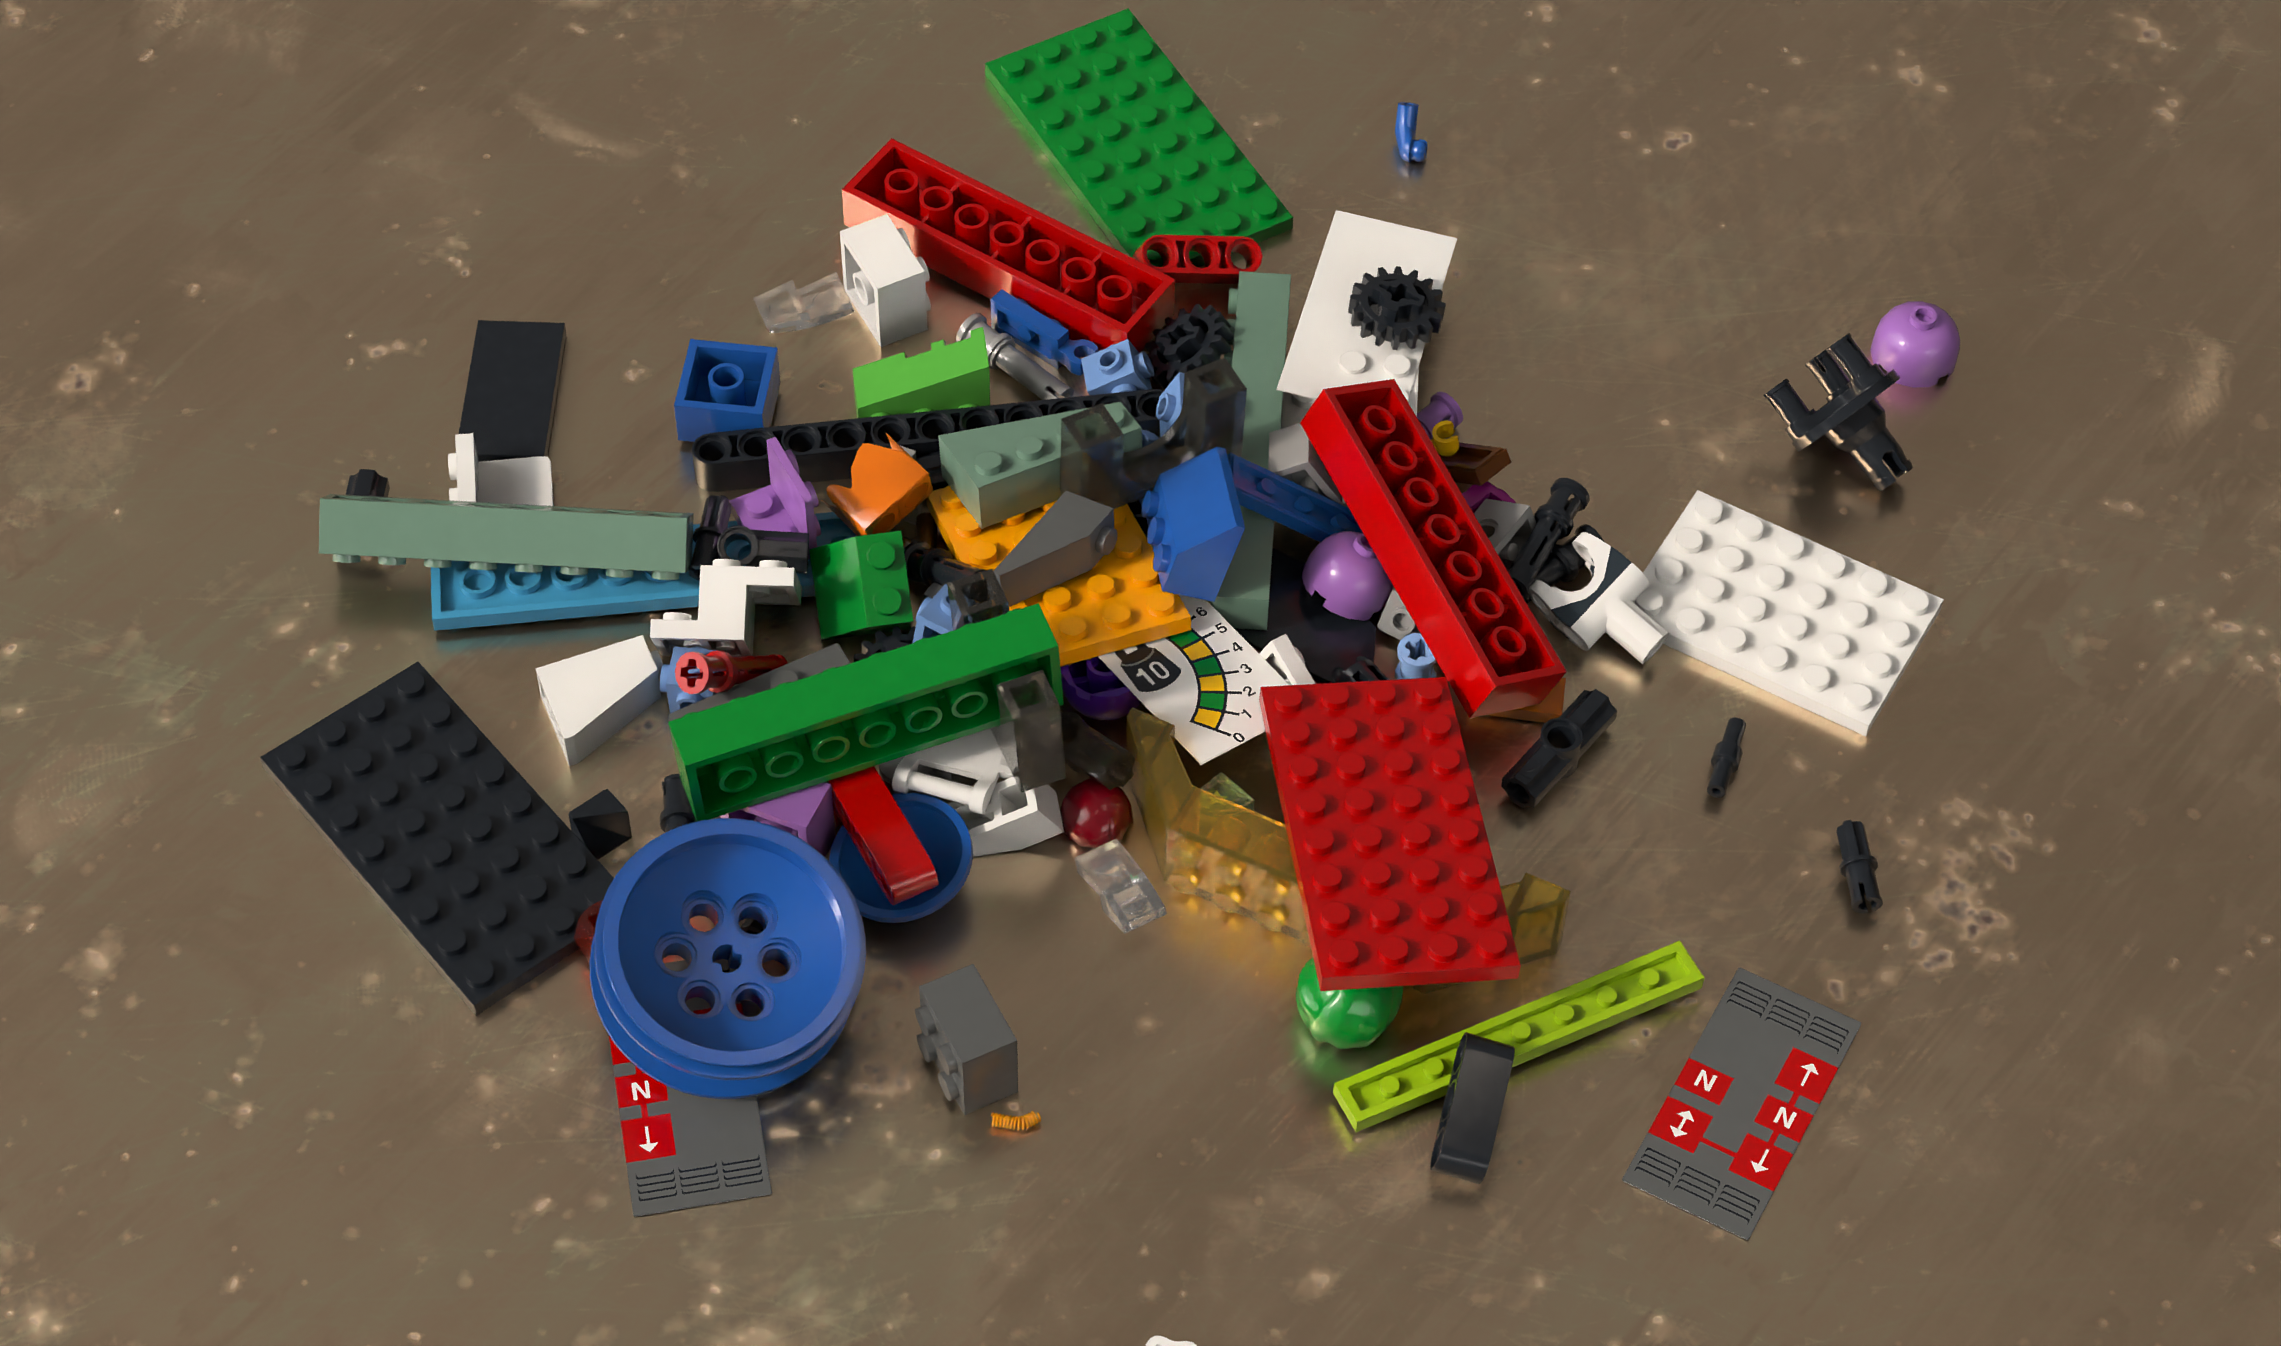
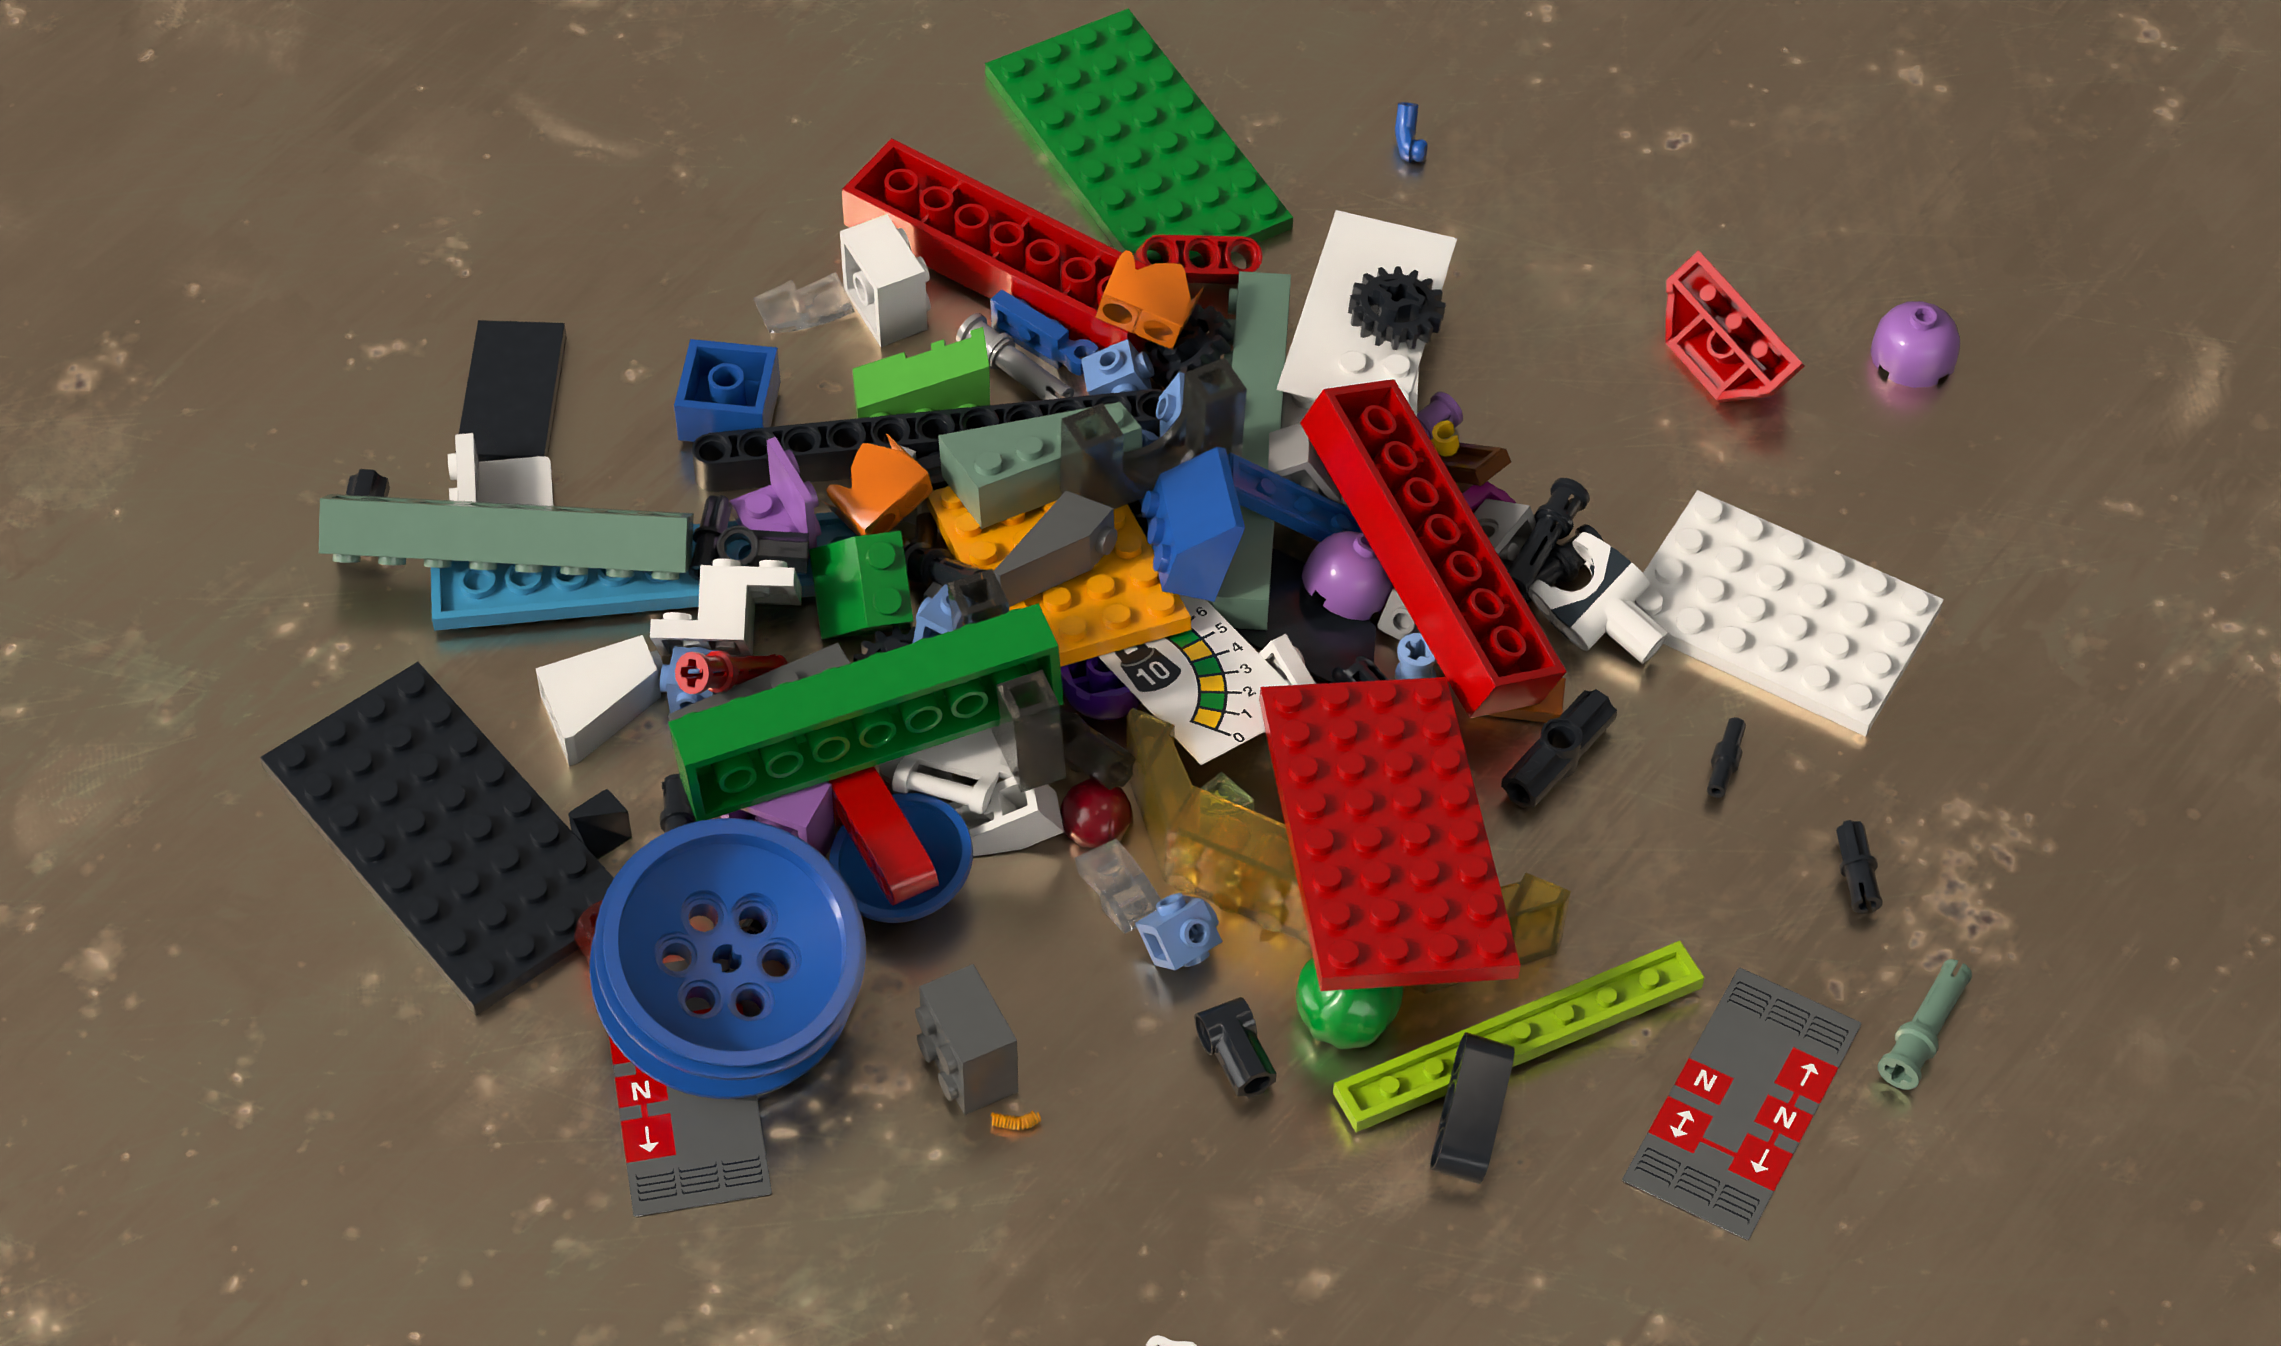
(1148, 300): none -> orange piece
(1180, 931): none -> medium blue brick
(1232, 1036): none -> black piece
(1723, 336): none -> red wedge
(1852, 415): black piece -> none
(1918, 1038): none -> sand green pin

